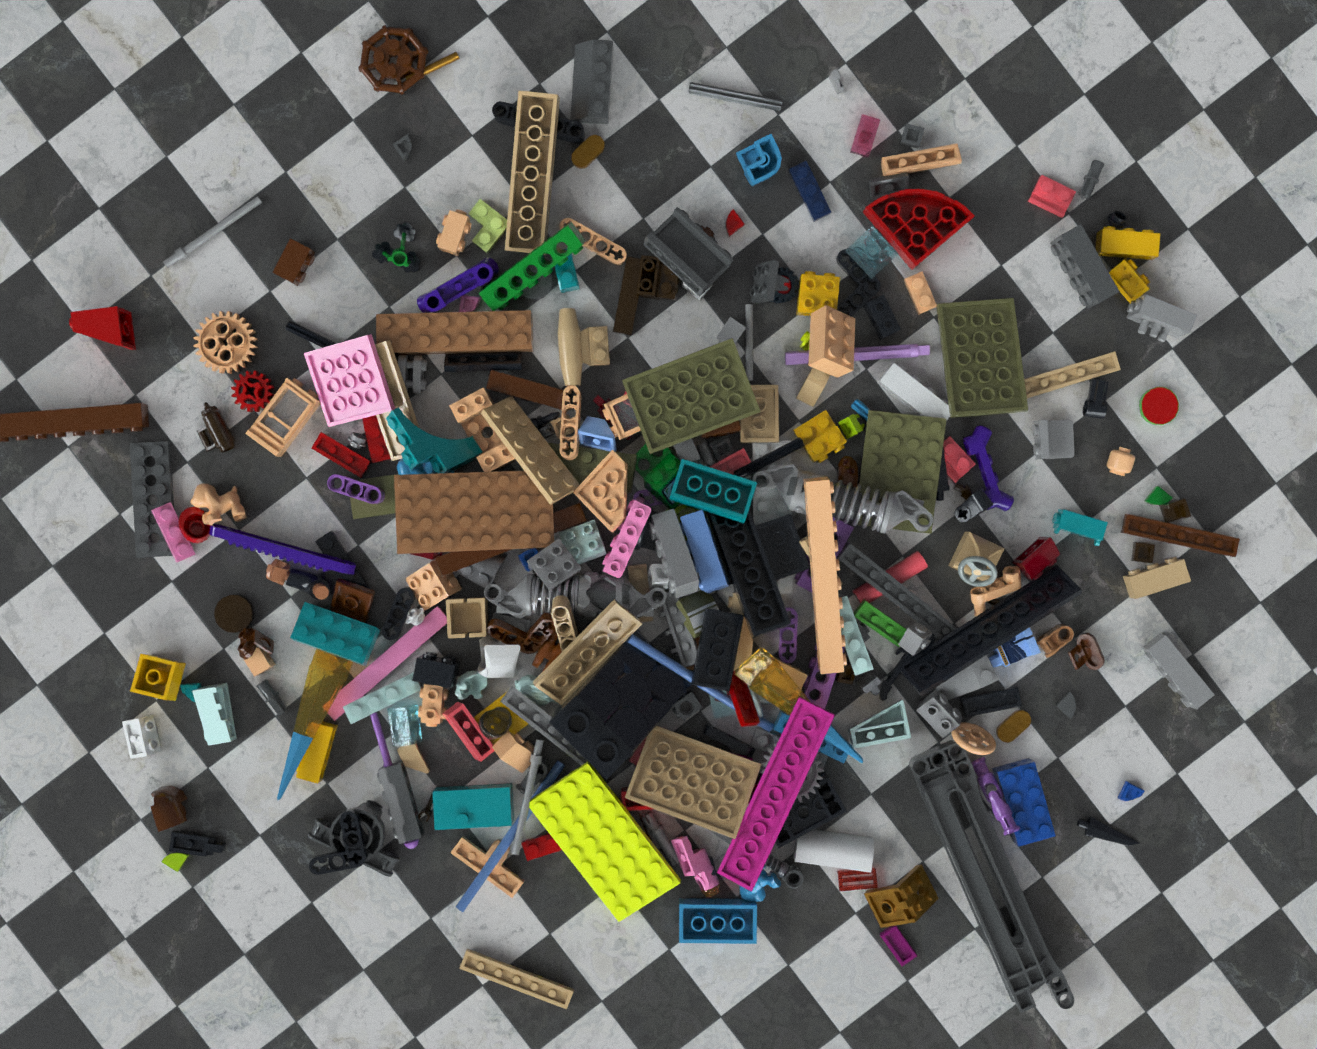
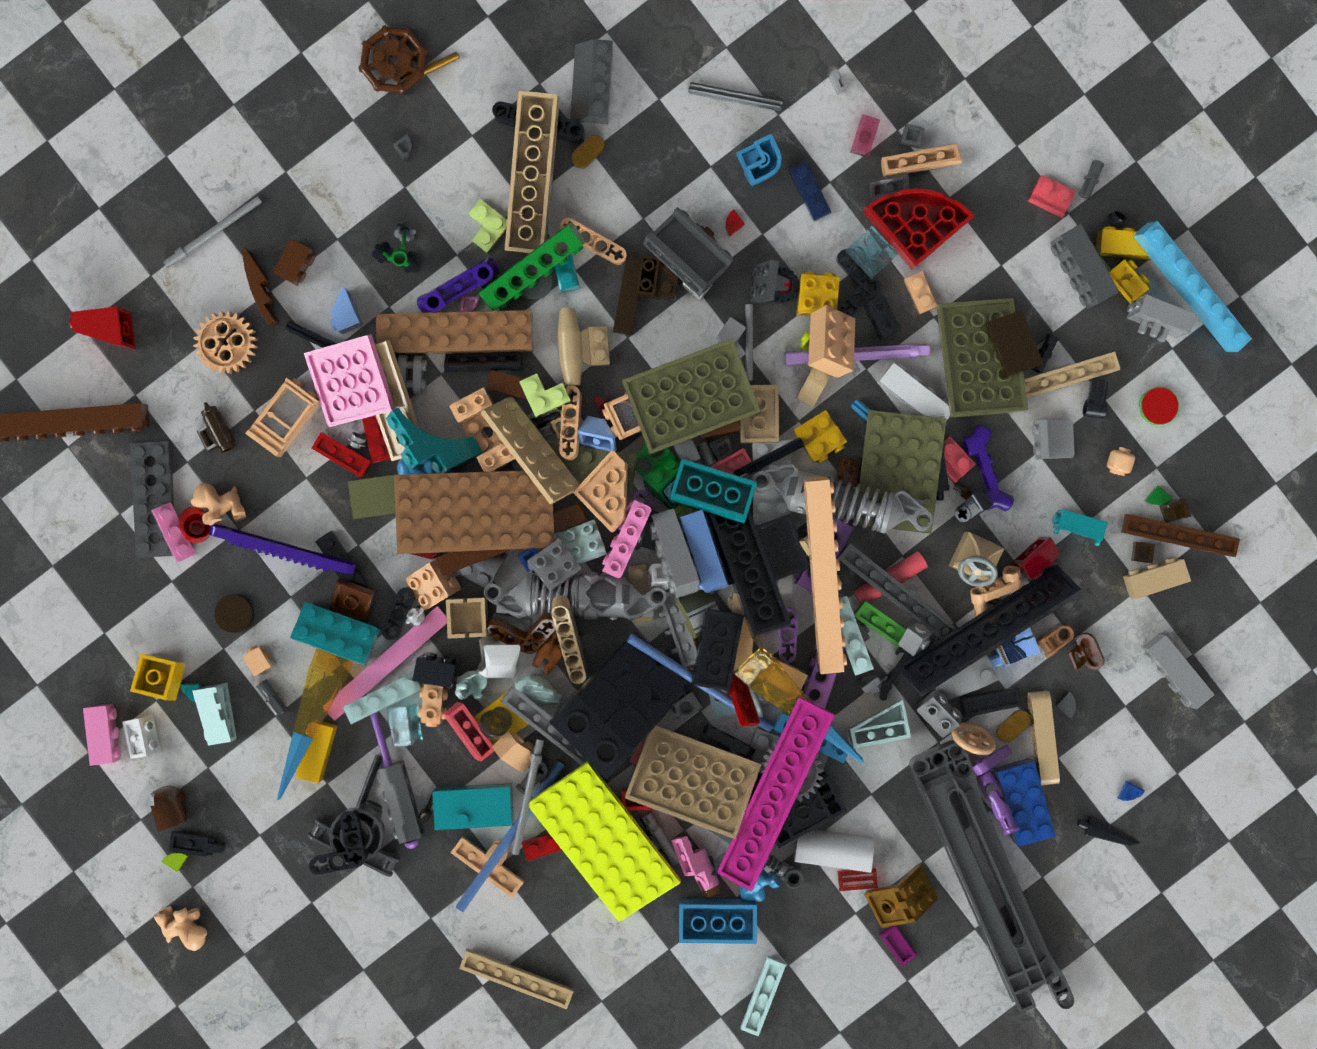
(102, 734): none -> bright pink brick
(182, 926): none -> light nougat animal
(250, 639): reddish brown bracket -> none
(257, 282): none -> reddish brown slope
(259, 387): red gear -> none
(300, 579): piece -> none
(345, 313): none -> light blue slope
(347, 485): medium lavender beam -> none
(369, 780): none -> black bar
(413, 758): tan tile -> none
(455, 228): light nougat brick -> none
(541, 400): none -> yellowish green plate
(587, 652): tan plate -> none
(763, 996): none -> light aqua plate
(847, 676): dark brown plate -> none
(851, 426): lime tile -> none
(992, 760): none -> medium lavender beam
(1014, 343): none -> dark brown tile
(1043, 737): none -> tan beam
(1046, 351): none -> black pin
(1192, 287): none -> medium azure brick

